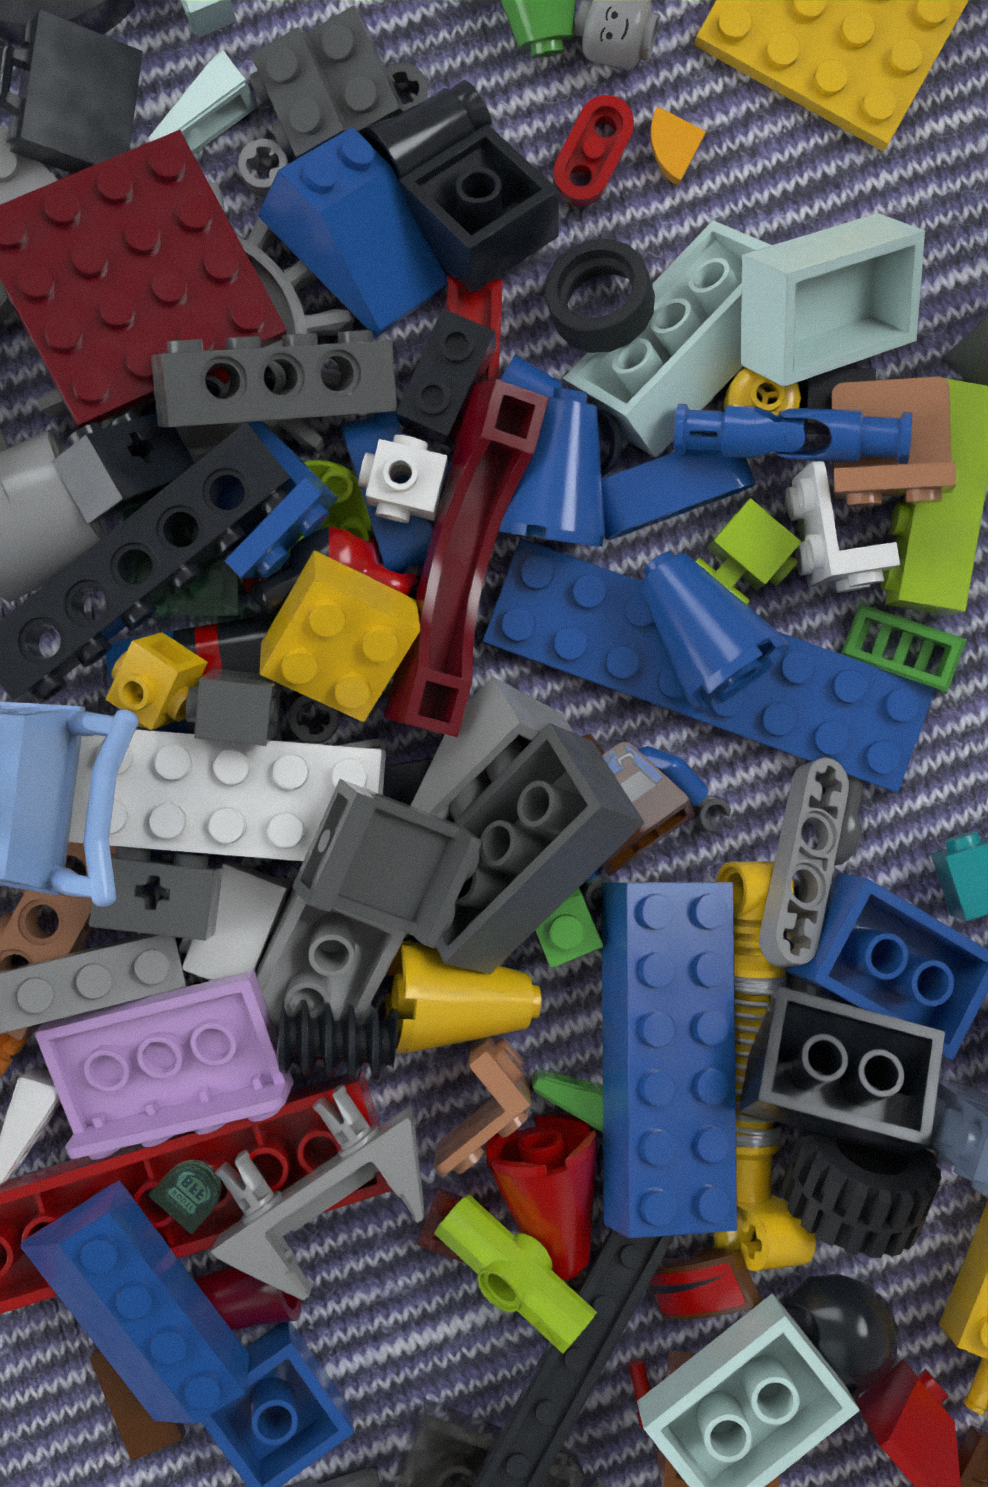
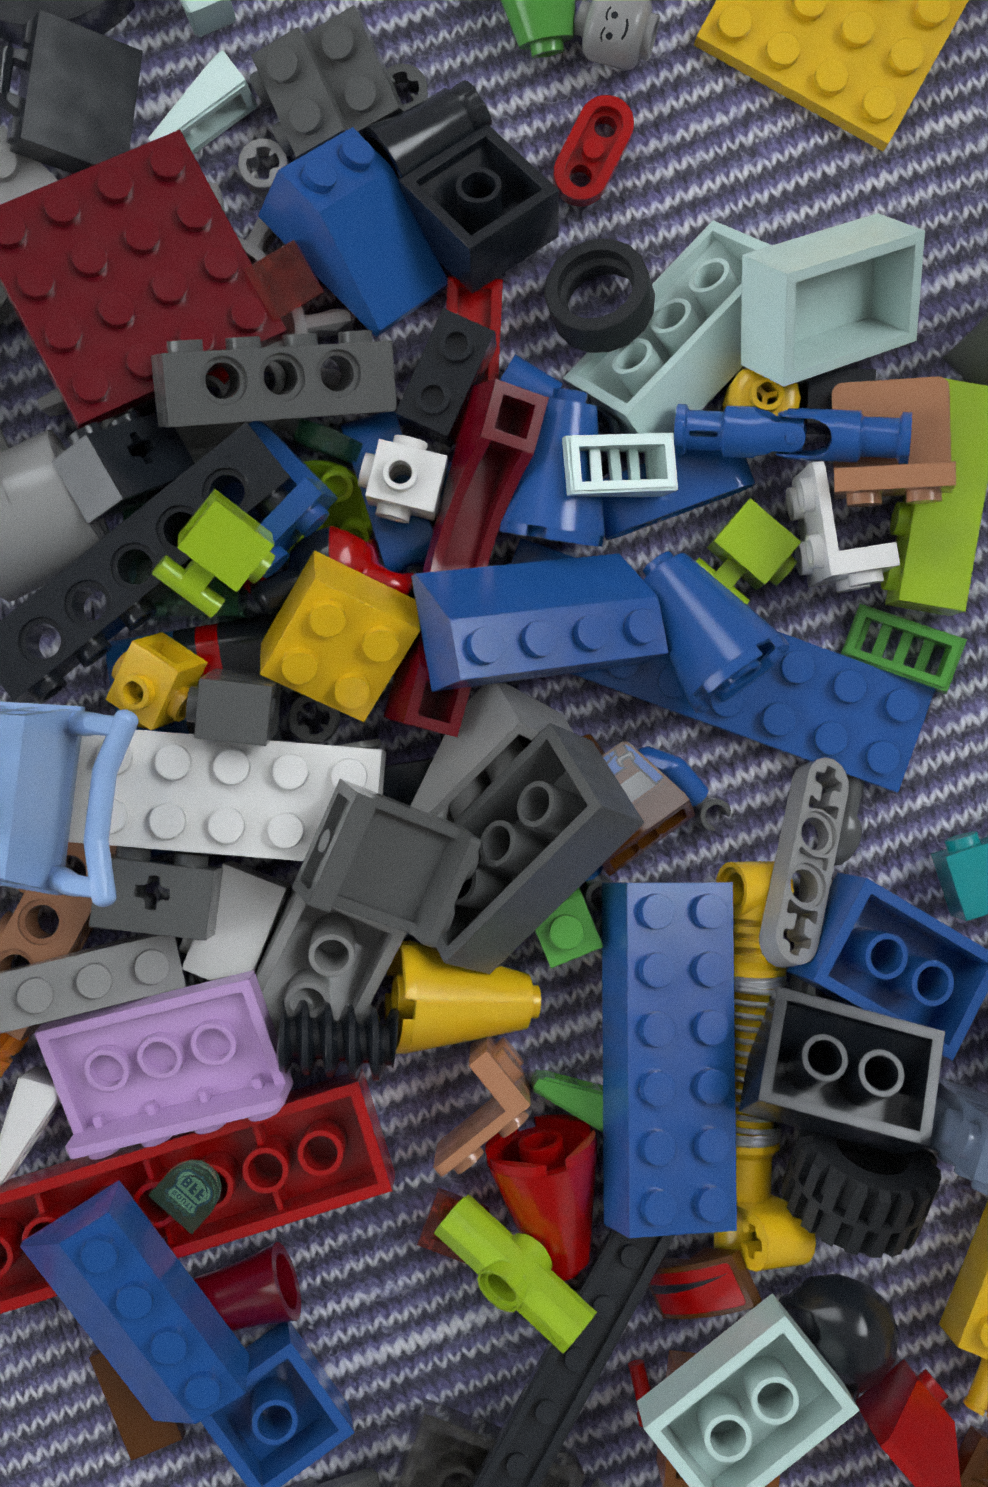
(221, 544): none -> lime brick
(257, 1240): light grey hose -> none
(284, 280): none -> clear red plate
(327, 441): none -> tile
(535, 620): none -> blue slope
(659, 463): none -> light aqua slope
(673, 144): light orange tile -> none

